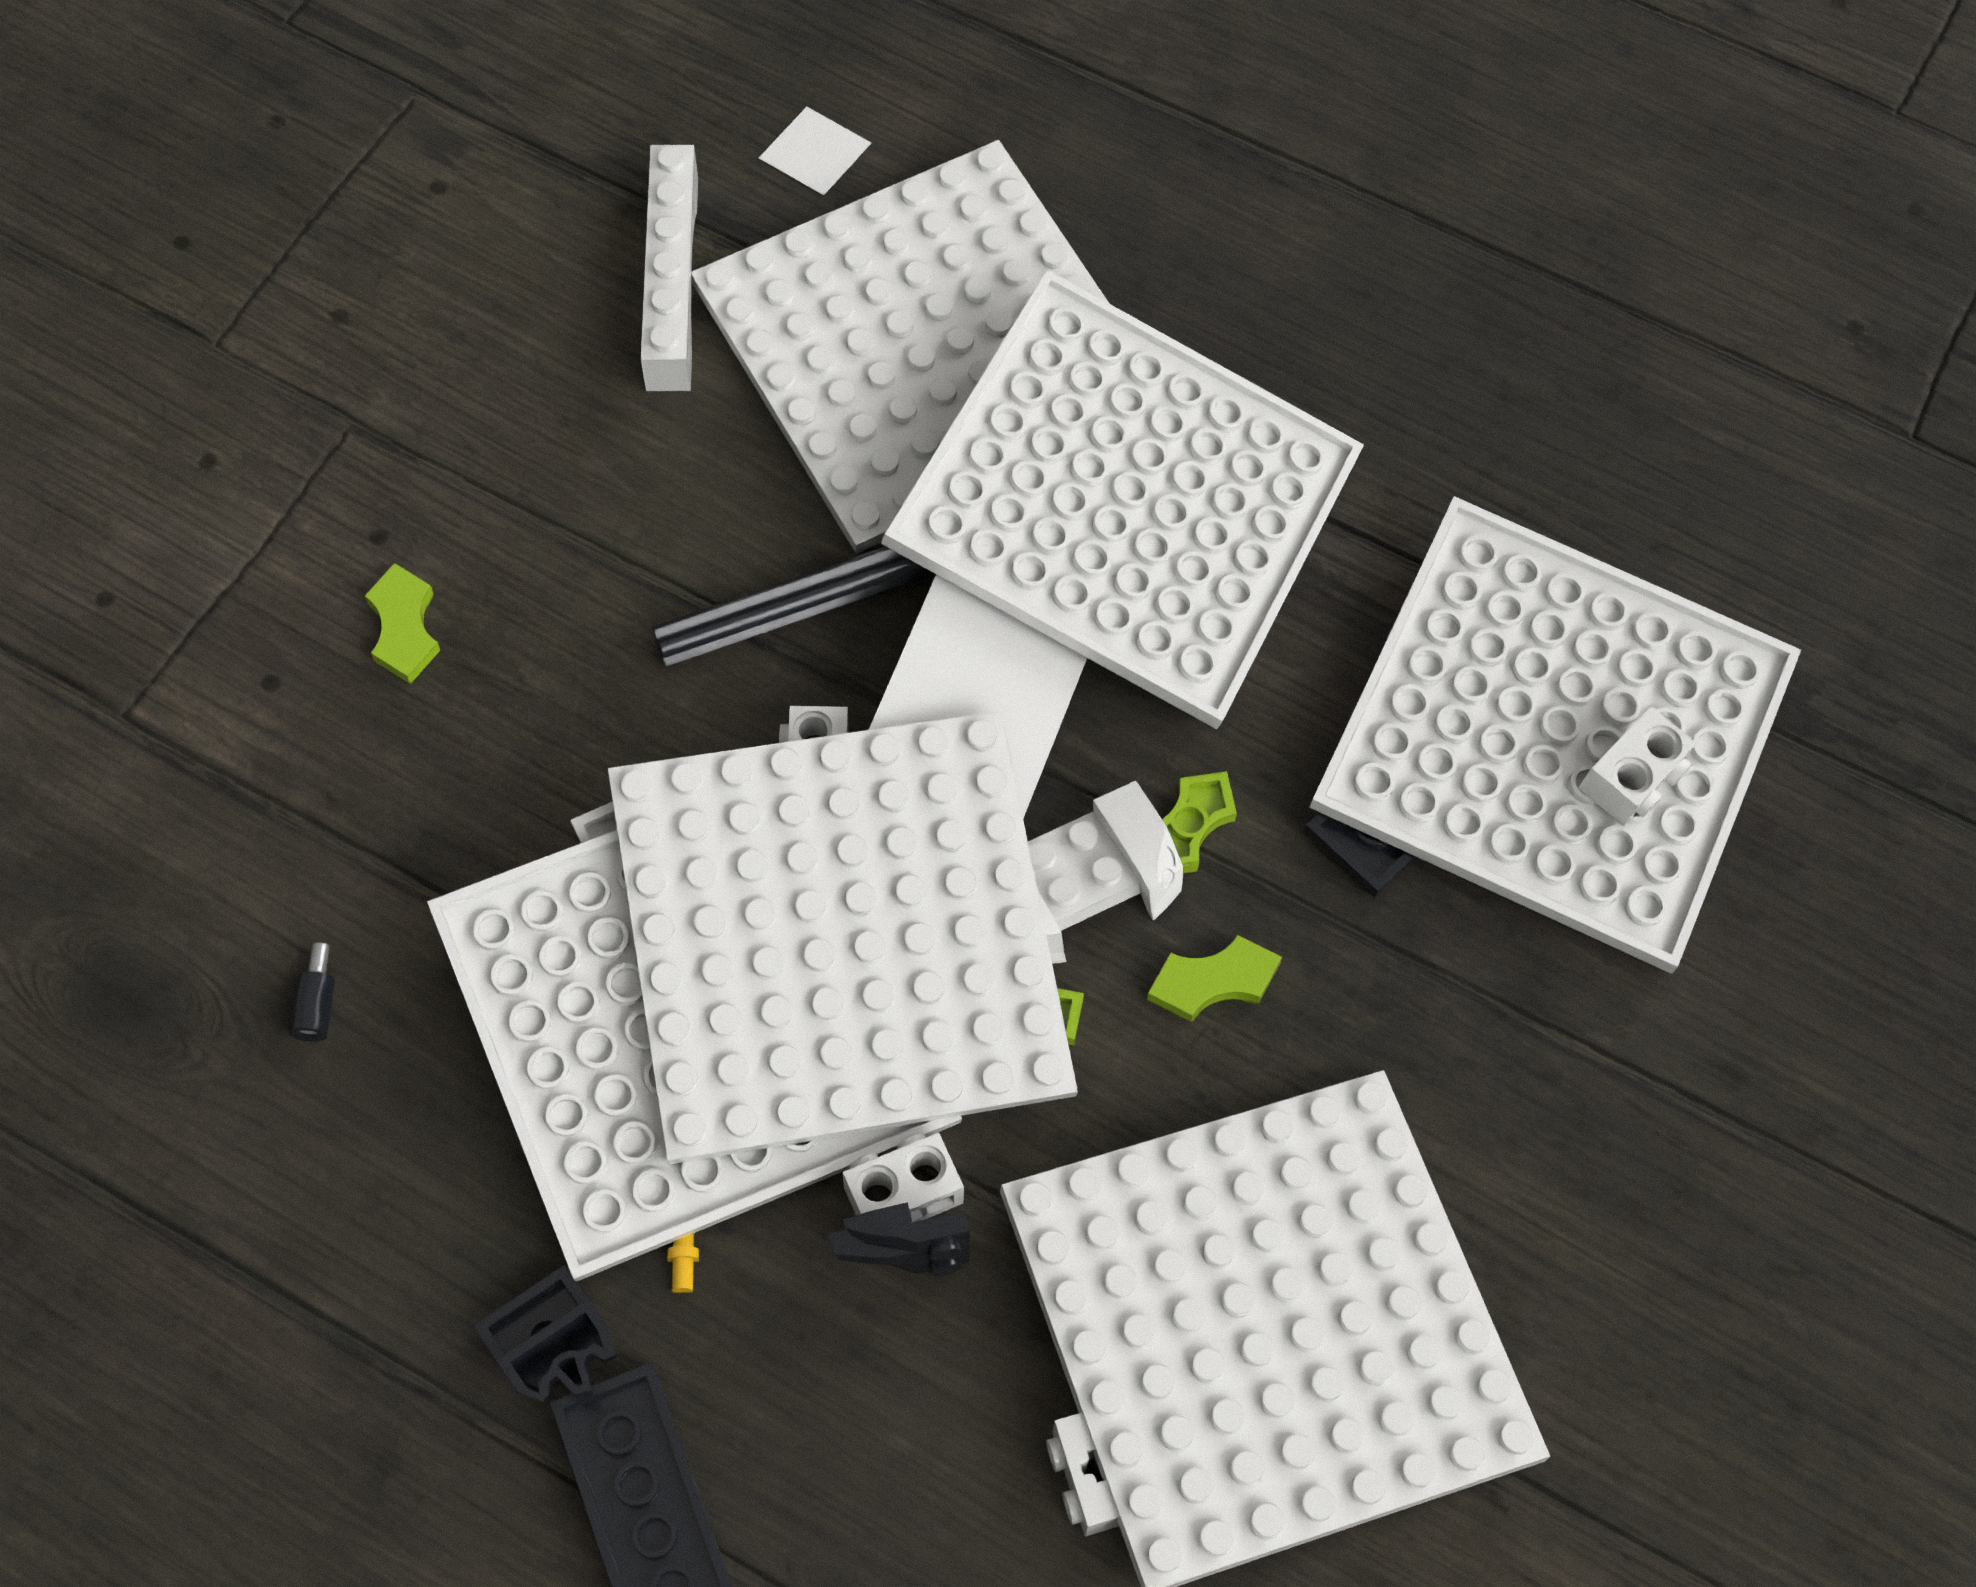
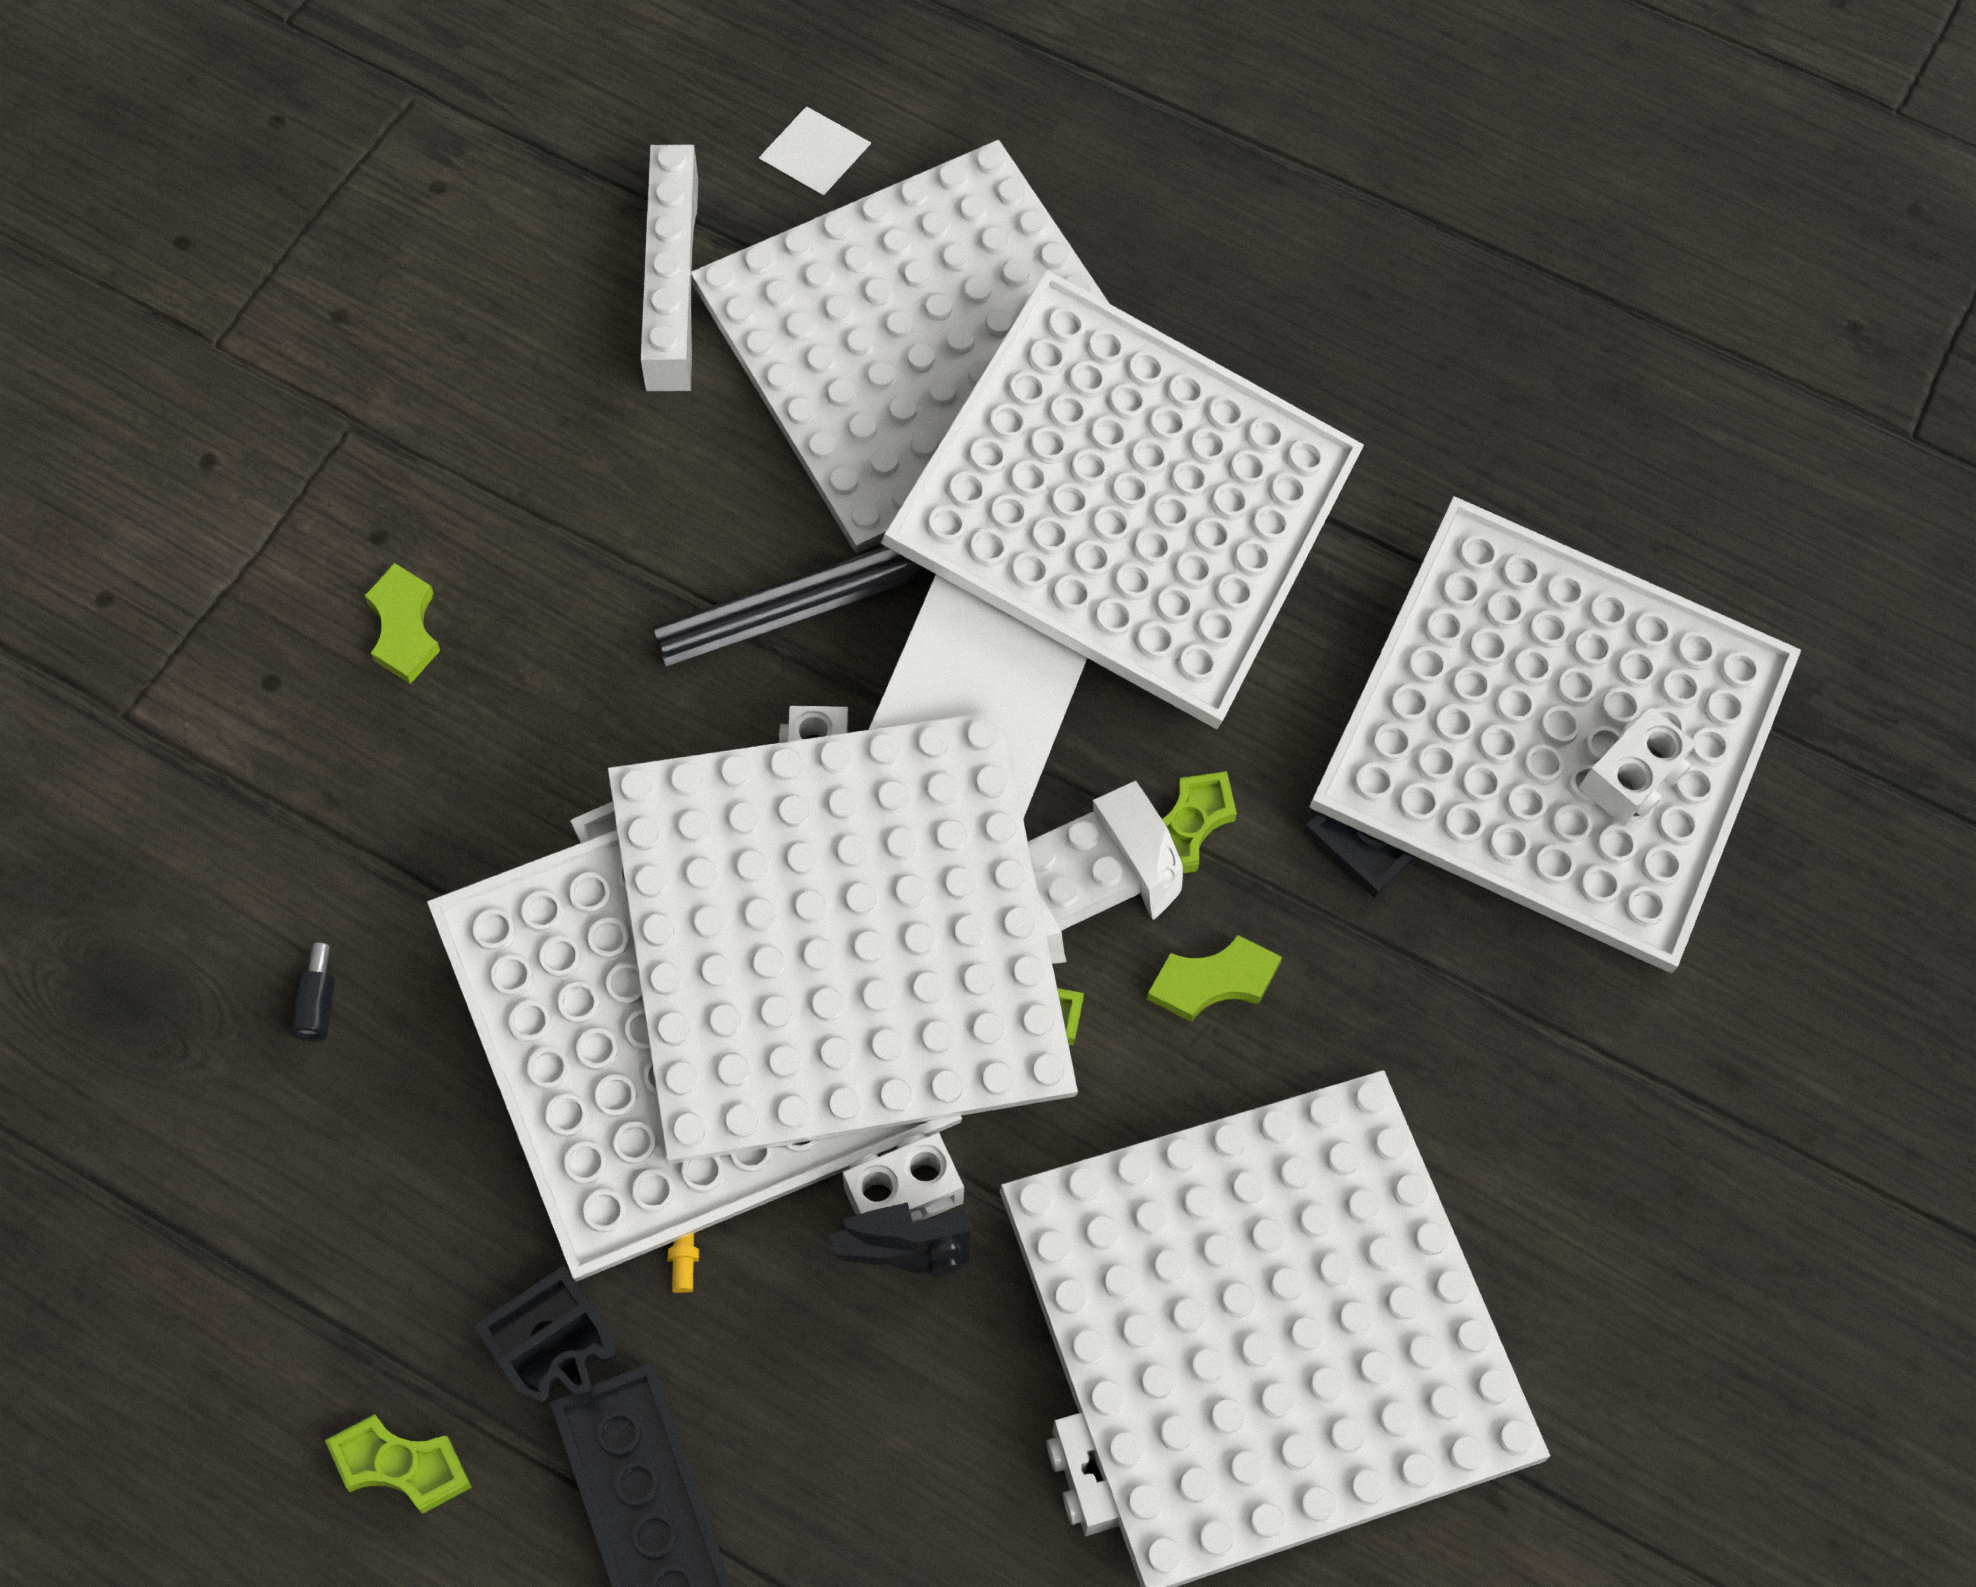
(375, 1457): none -> lime tile

